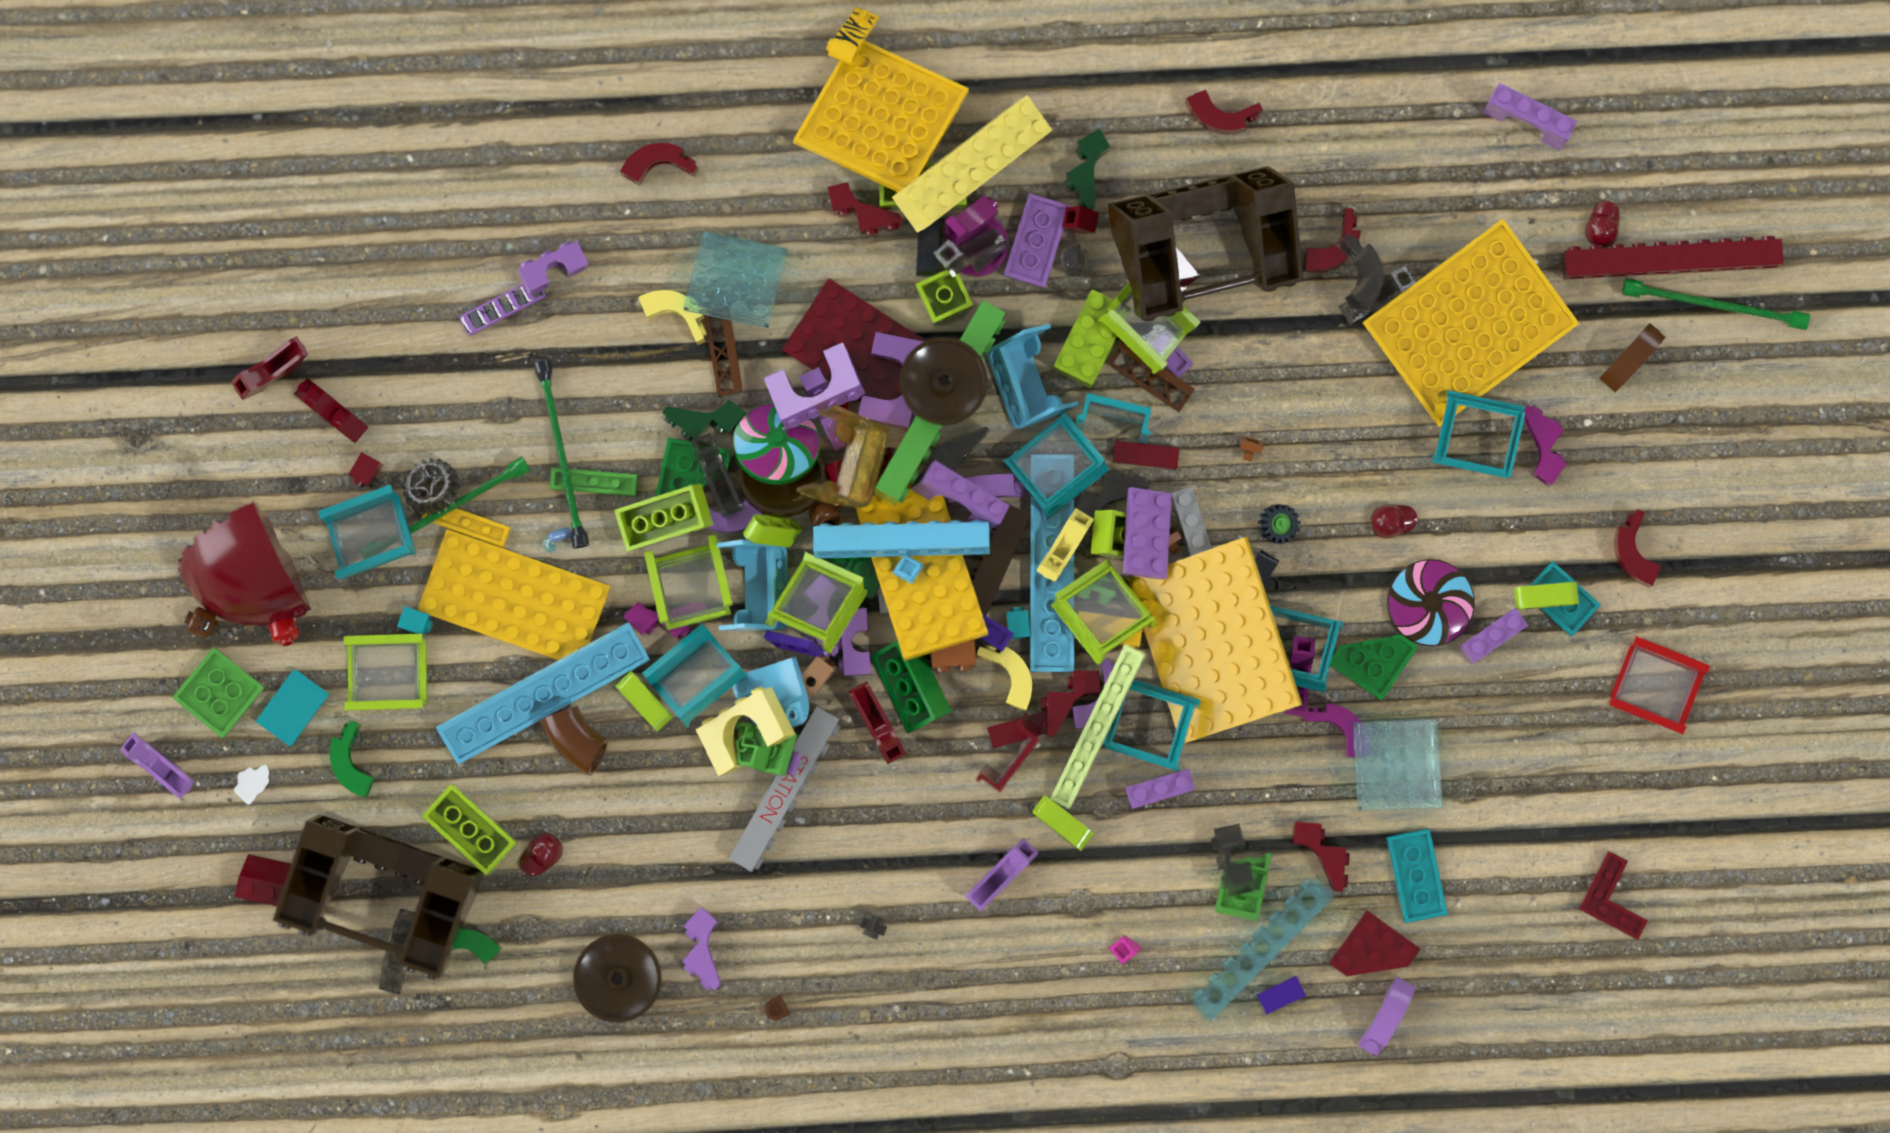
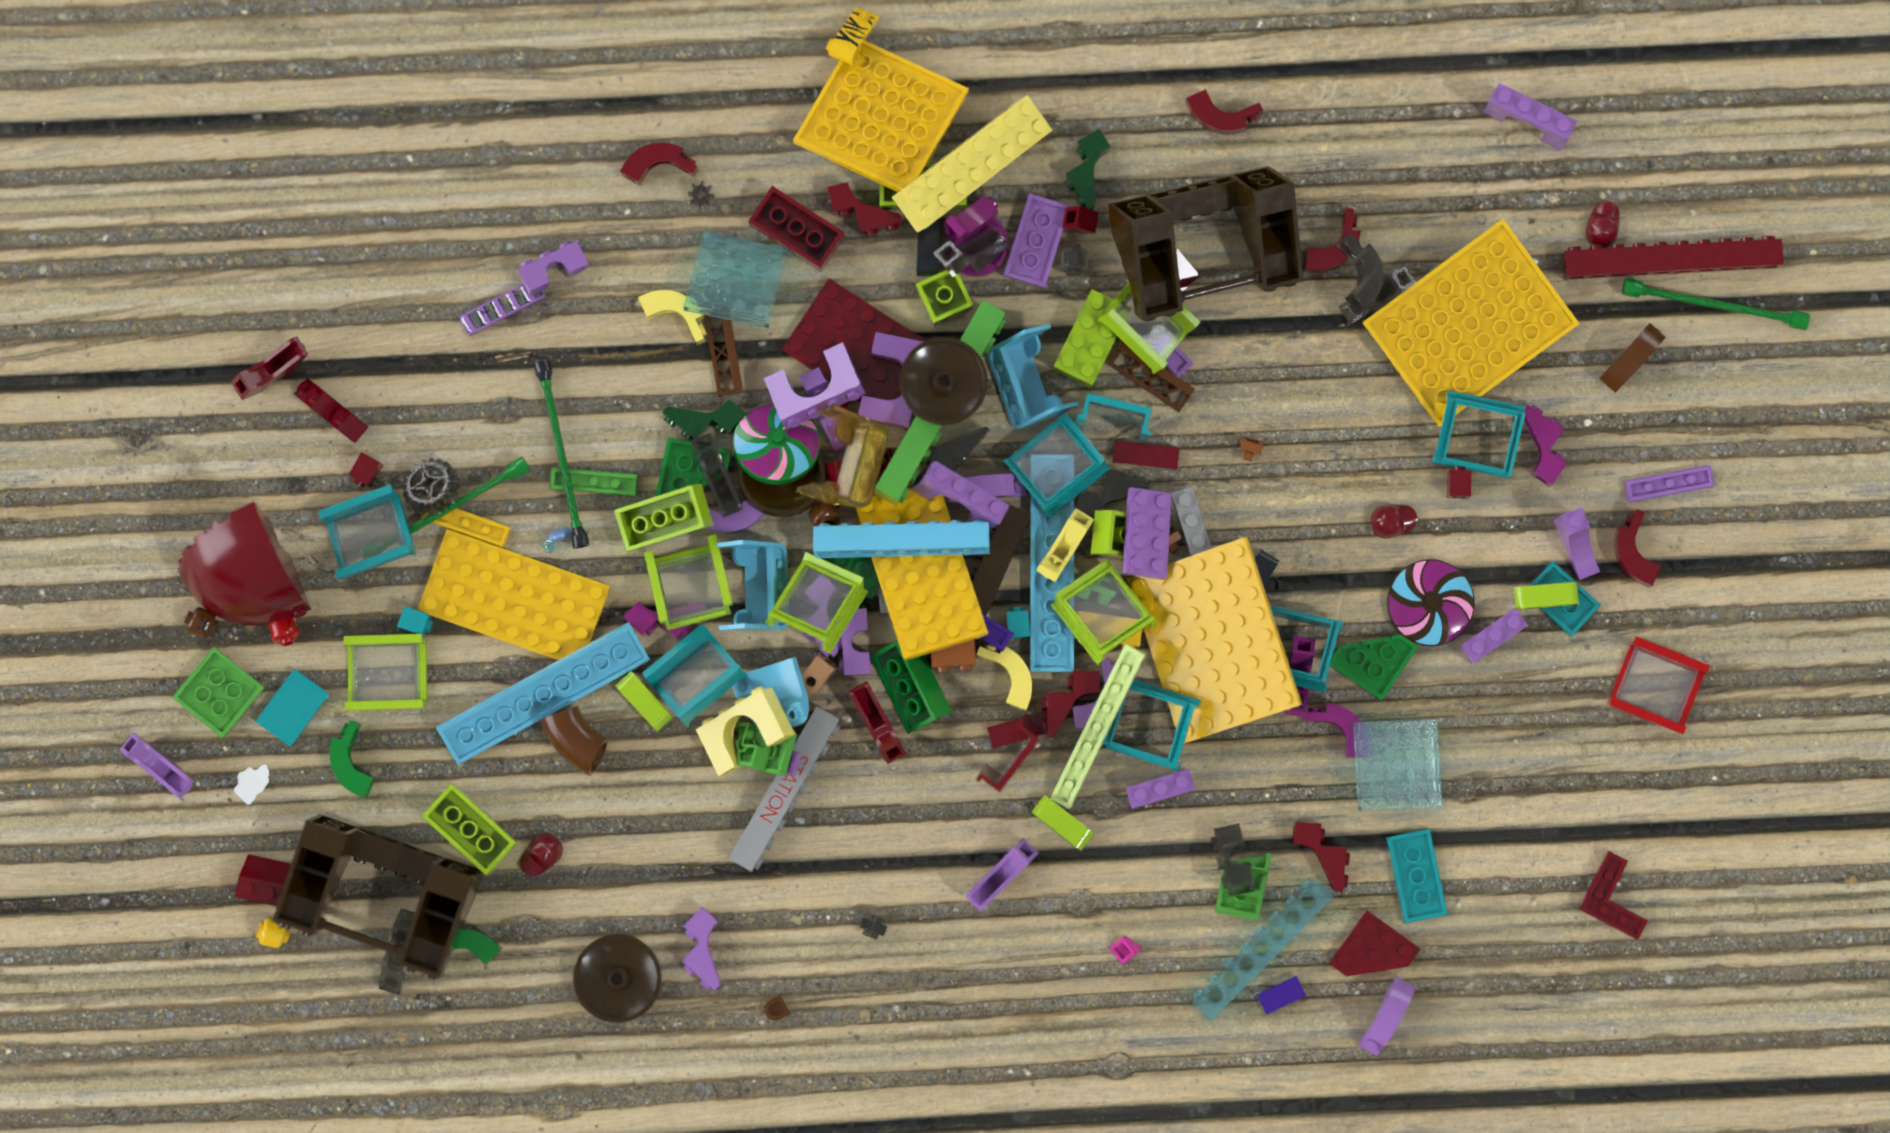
(271, 934): none -> yellow head
(705, 199): none -> clear smoke gear
(772, 530): lime beam -> none
(793, 643): dark purple tile -> none
(796, 228): none -> dark red brick
(908, 569): medium azure tile -> none
(1279, 524): black wheel -> none
(1459, 483): none -> dark red brick
(1574, 533): none -> medium lavender arch
(1669, 484): none -> medium lavender tile

